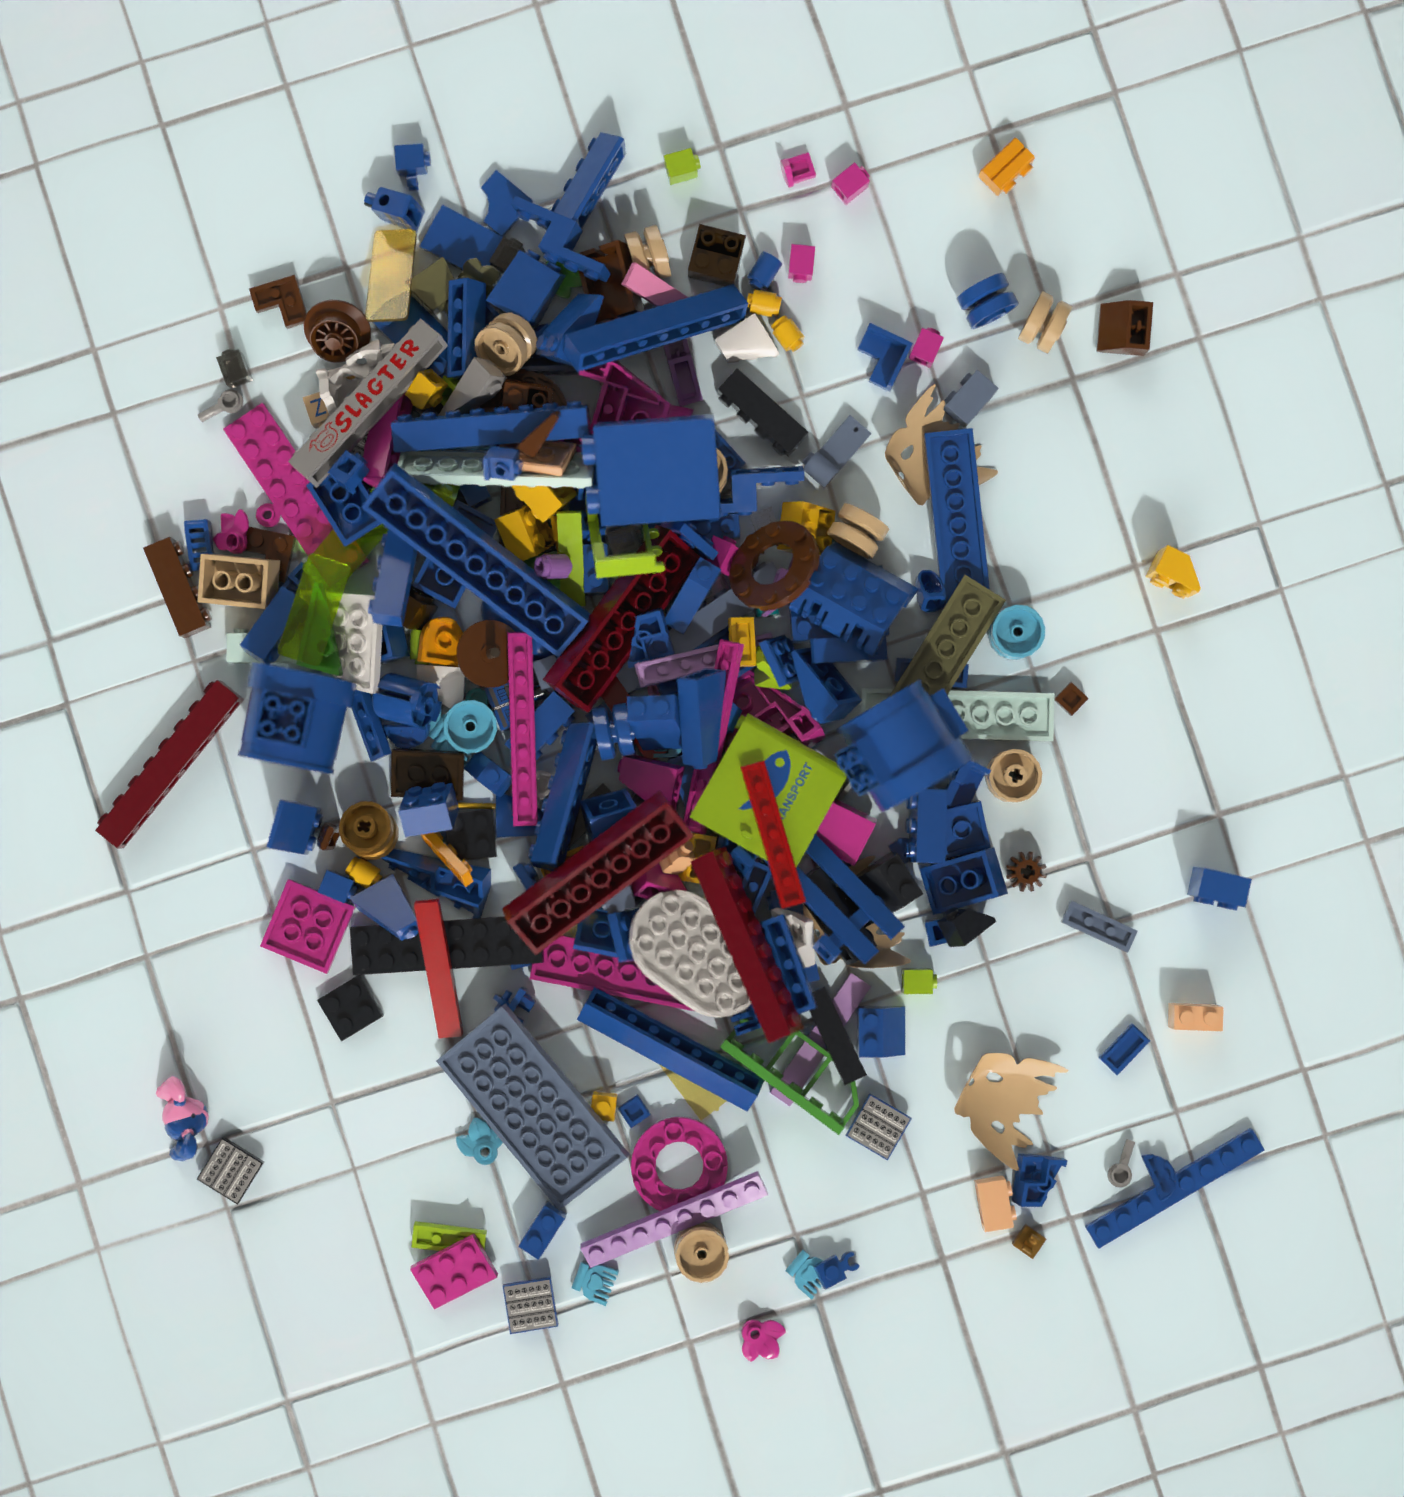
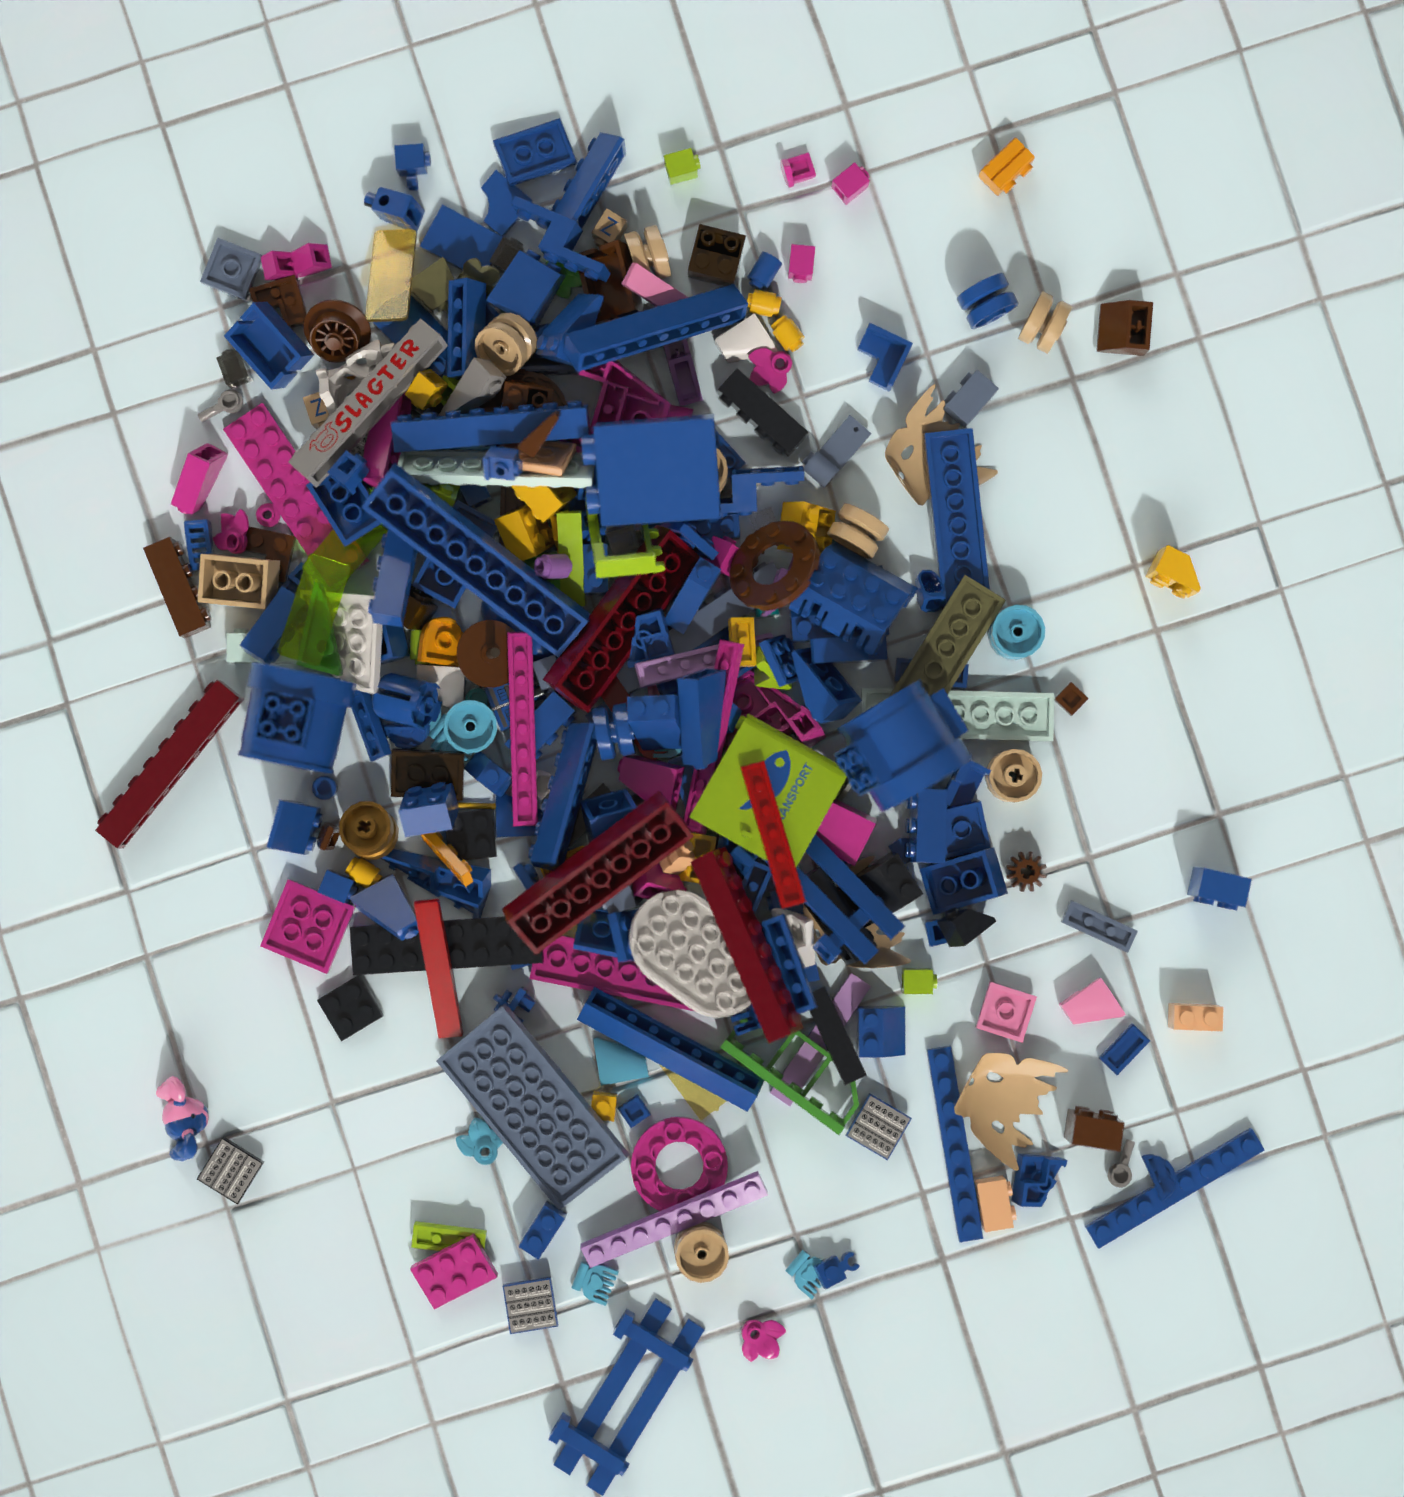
(198, 478): none -> dark pink slope
(231, 269): none -> sand blue plate
(269, 345): none -> blue piece
(302, 262): none -> dark pink brick
(324, 787): none -> blue tile
(534, 152): none -> blue tile
(609, 228): none -> tan brick
(618, 1063): none -> medium azure slope
(642, 1336): none -> blue fence
(766, 370): none -> dark pink plate
(926, 347): dark pink brick -> none
(954, 1144): none -> blue plate
(1006, 1012): none -> bright pink plate
(1029, 1241): pearl gold tile -> none
(1092, 1004): none -> bright pink slope
(1093, 1129): none -> reddish brown brick

